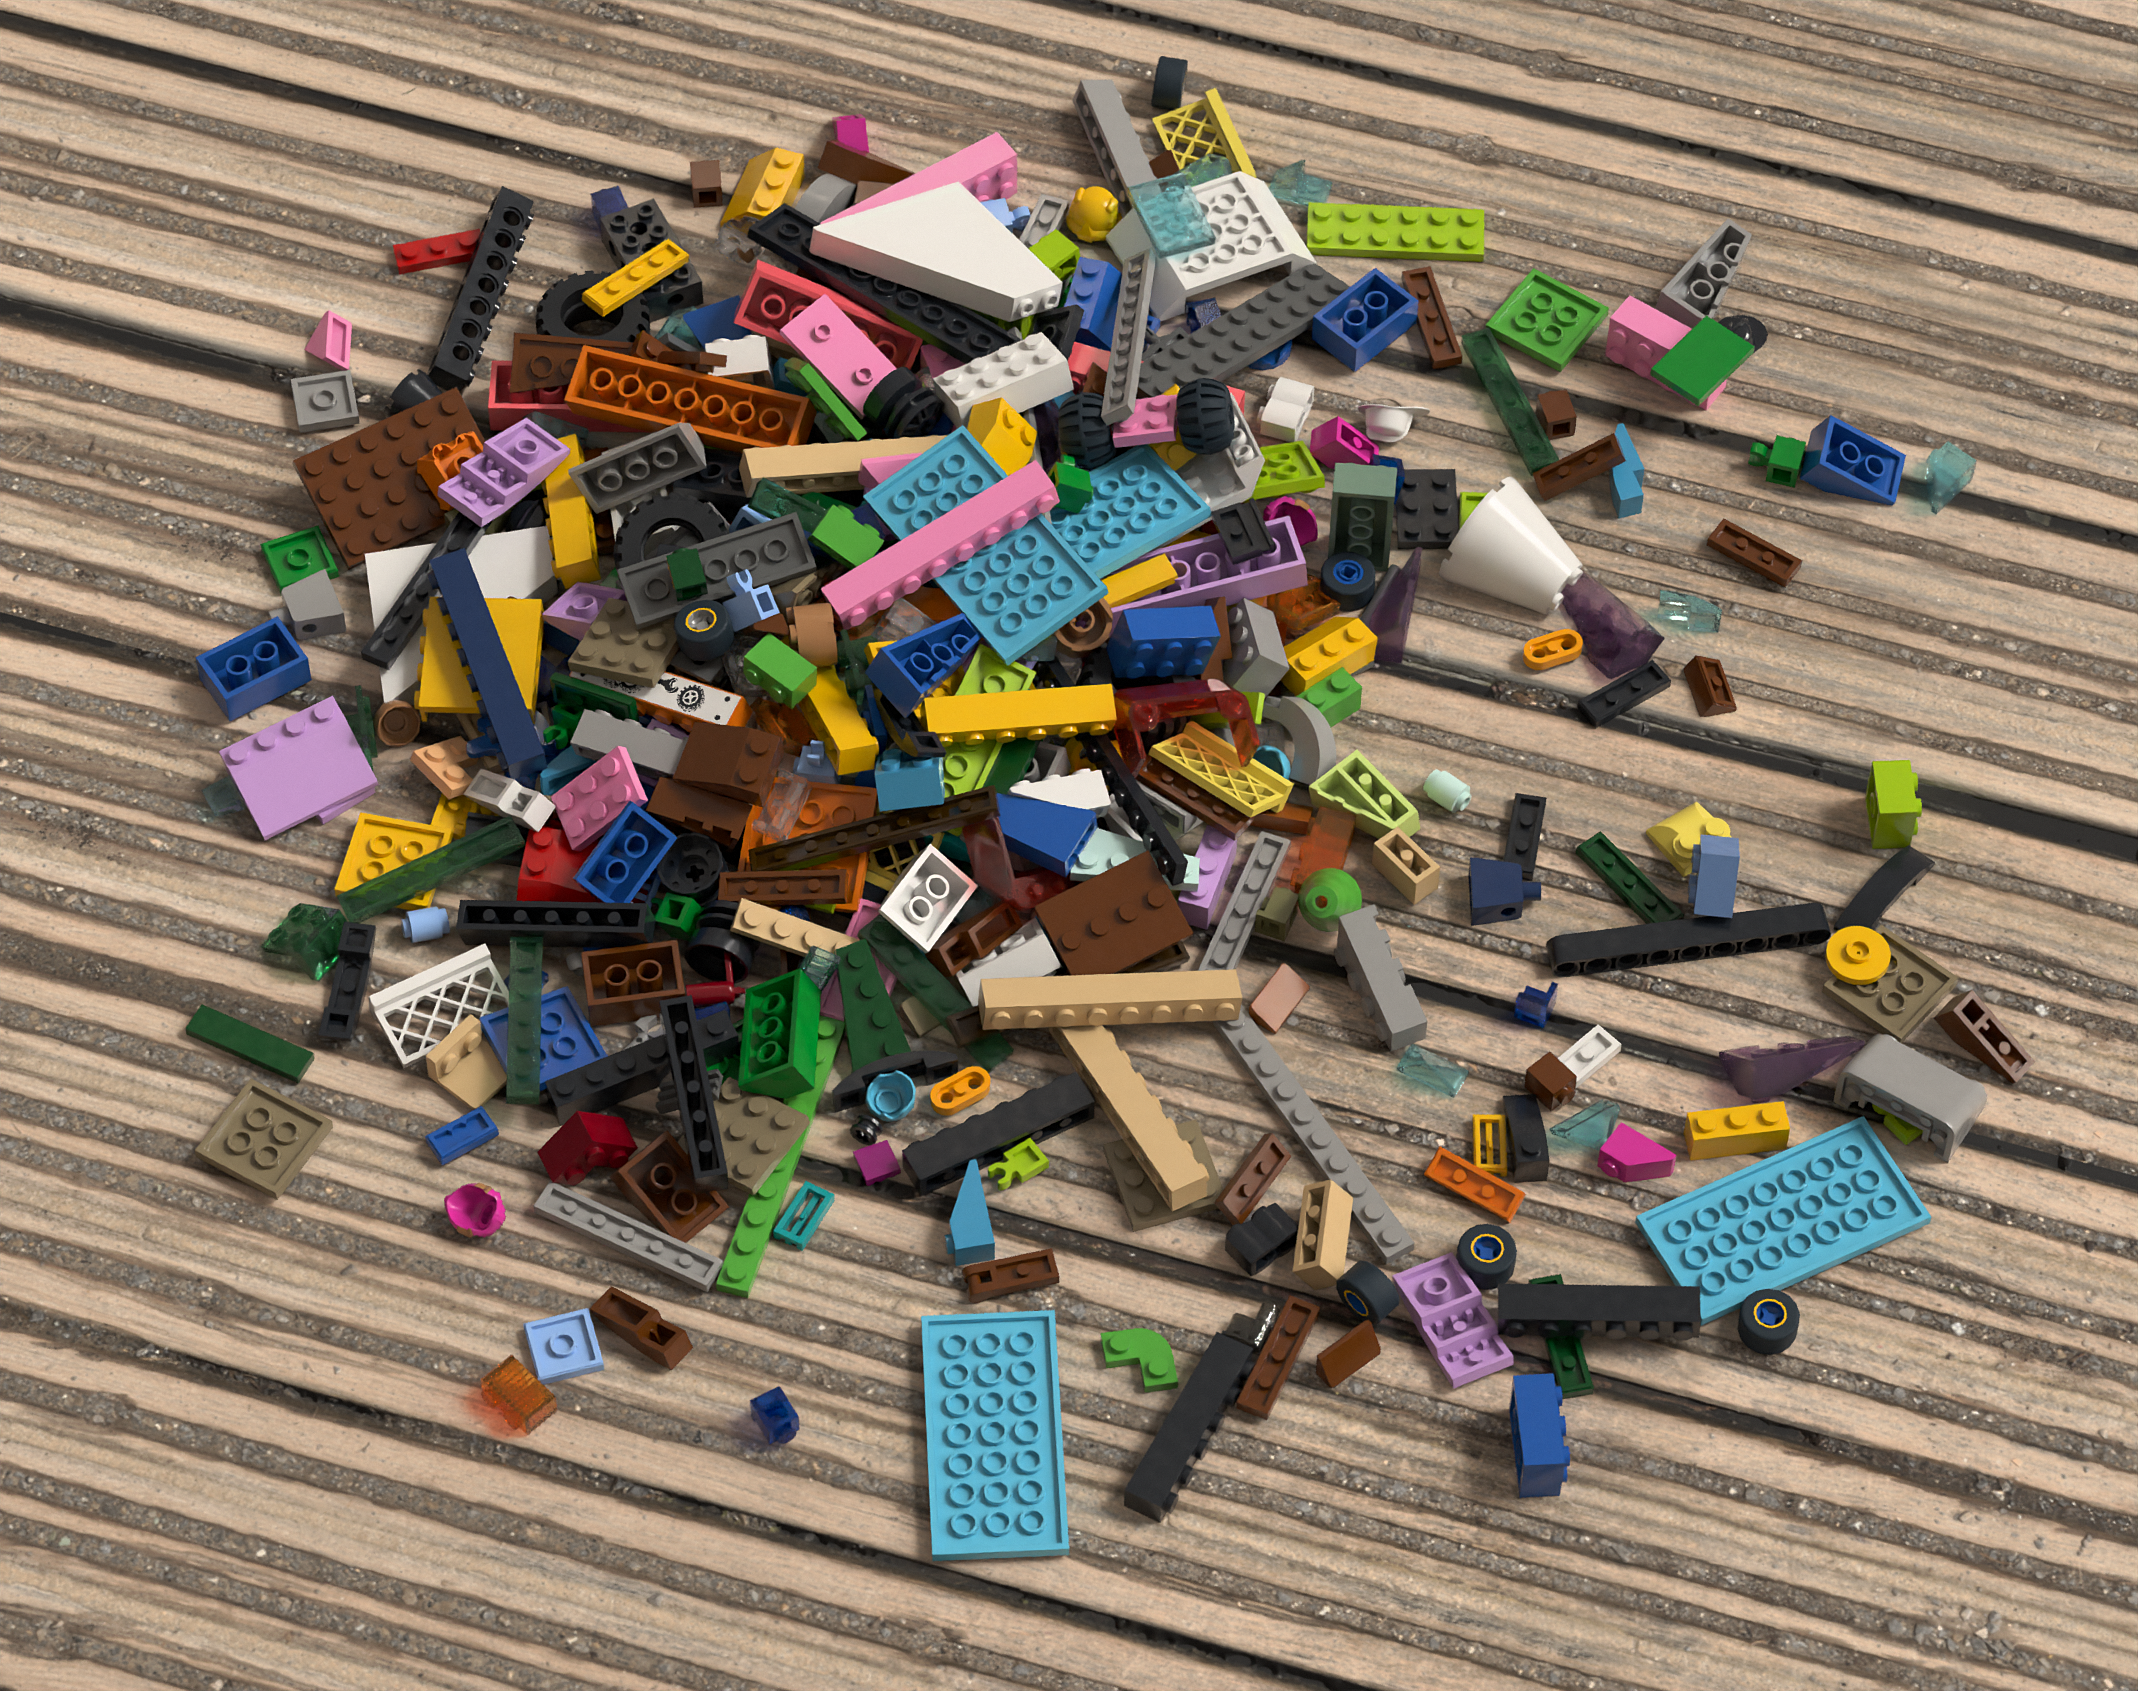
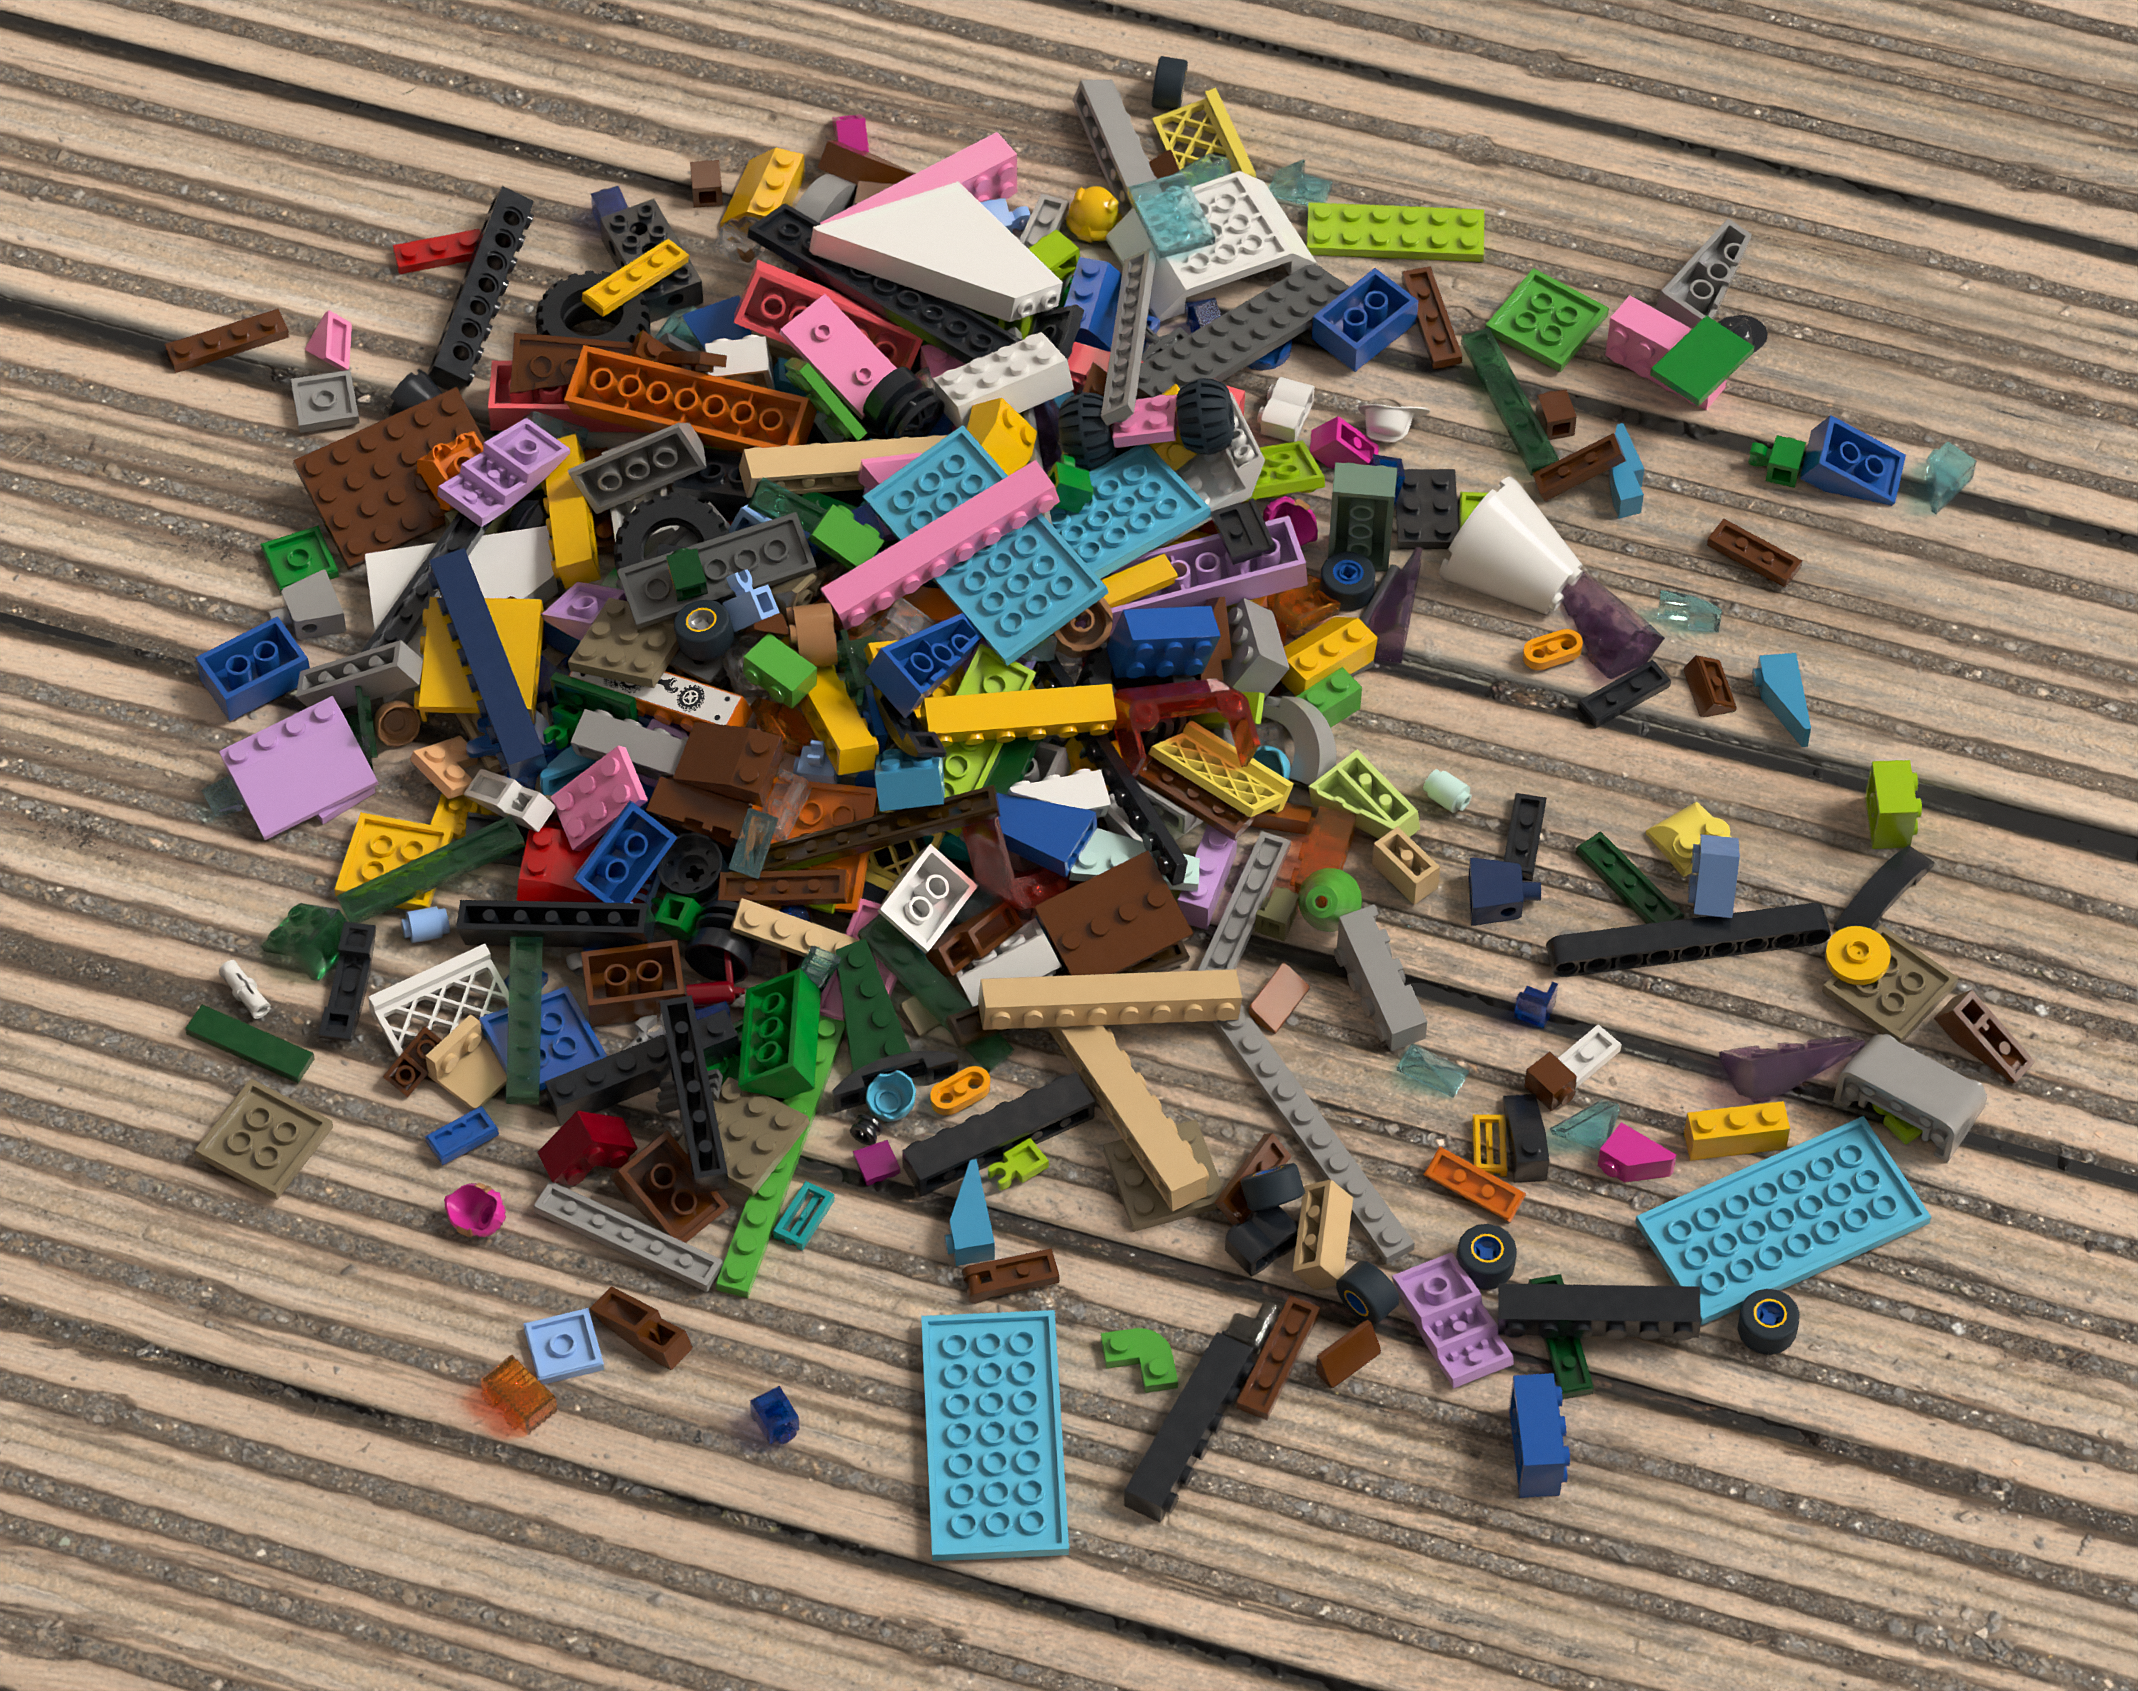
(227, 340): none -> reddish brown plate
(244, 989): none -> white pin
(377, 670): none -> light grey brick
(411, 1065): none -> reddish brown slope
(753, 843): none -> clear light blue slope
(1272, 1186): none -> black wheel
(1783, 693): none -> dark azure slope

